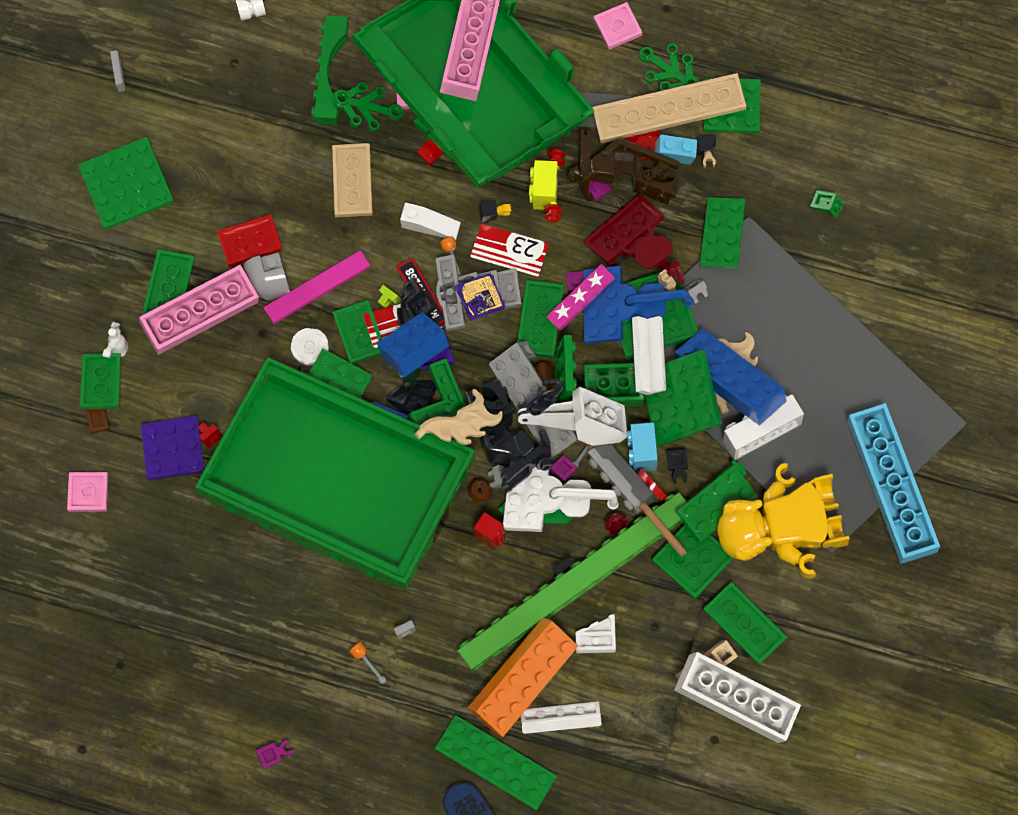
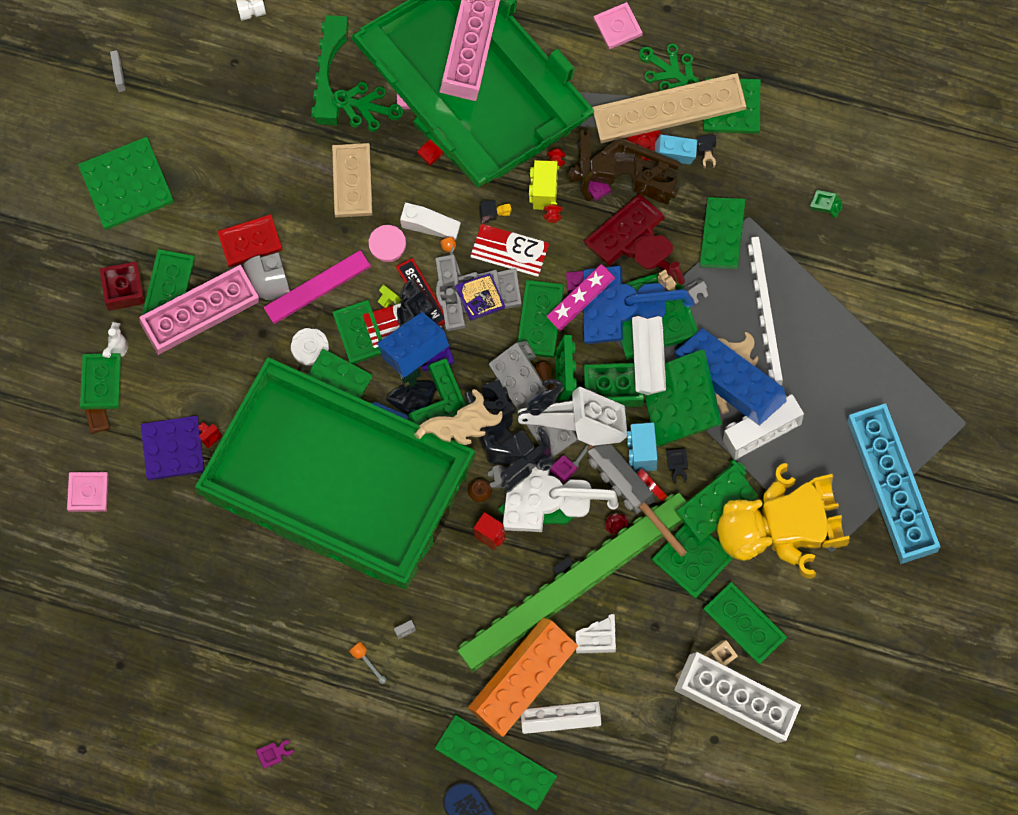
(122, 286): none -> dark red brick
(387, 243): none -> bright pink tile
(764, 304): none -> white plate

